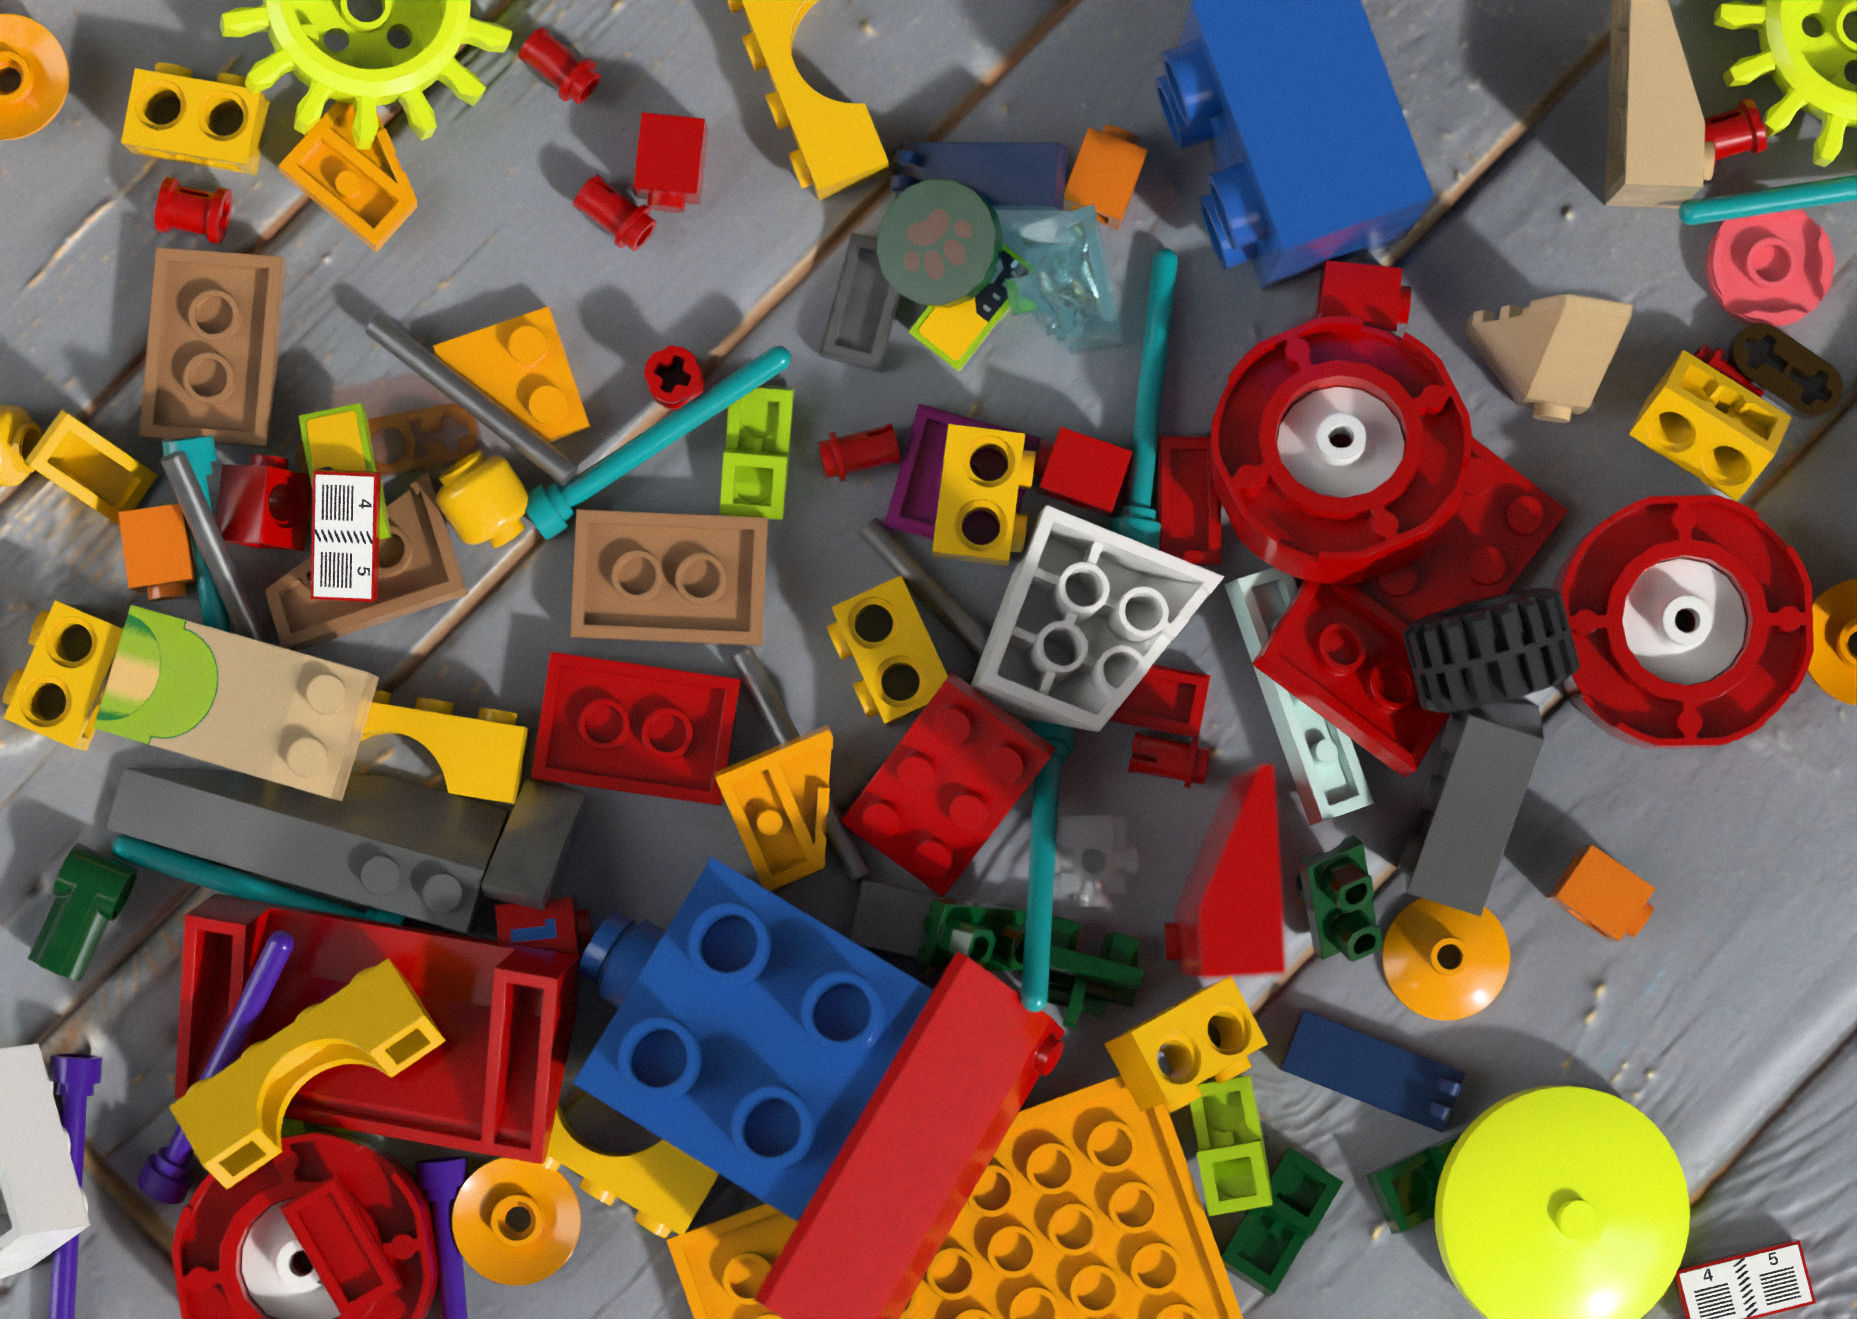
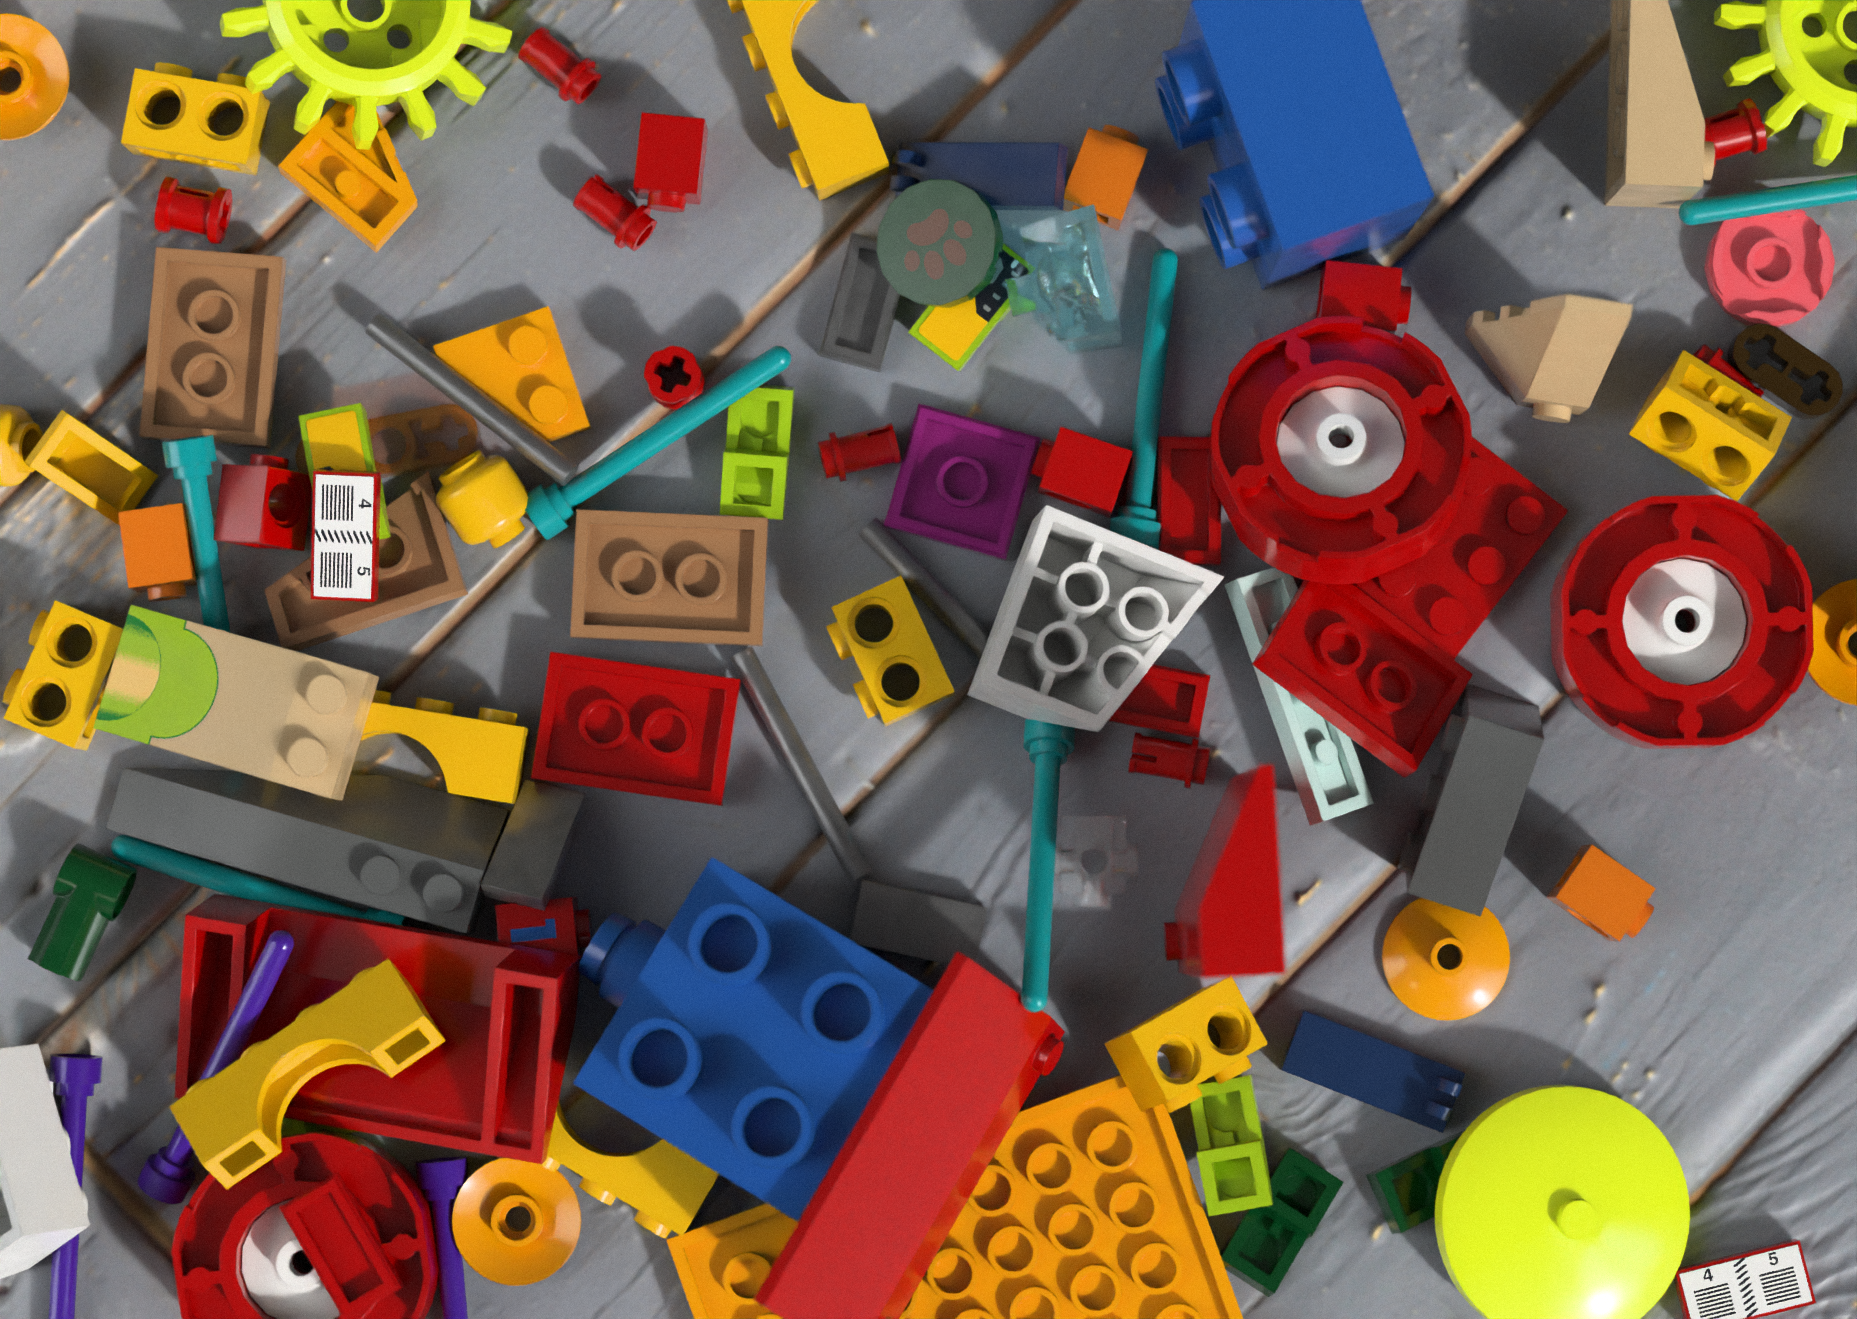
(212, 546): flat silver bar -> none
(782, 806): light orange wing -> none
(947, 784): red plate -> none
(965, 493): yellow brick -> none
(980, 930): dark green hips -> none
(1089, 982): dark green hips -> none
(1339, 901): dark green hips -> none
(1491, 650): black tyre -> none

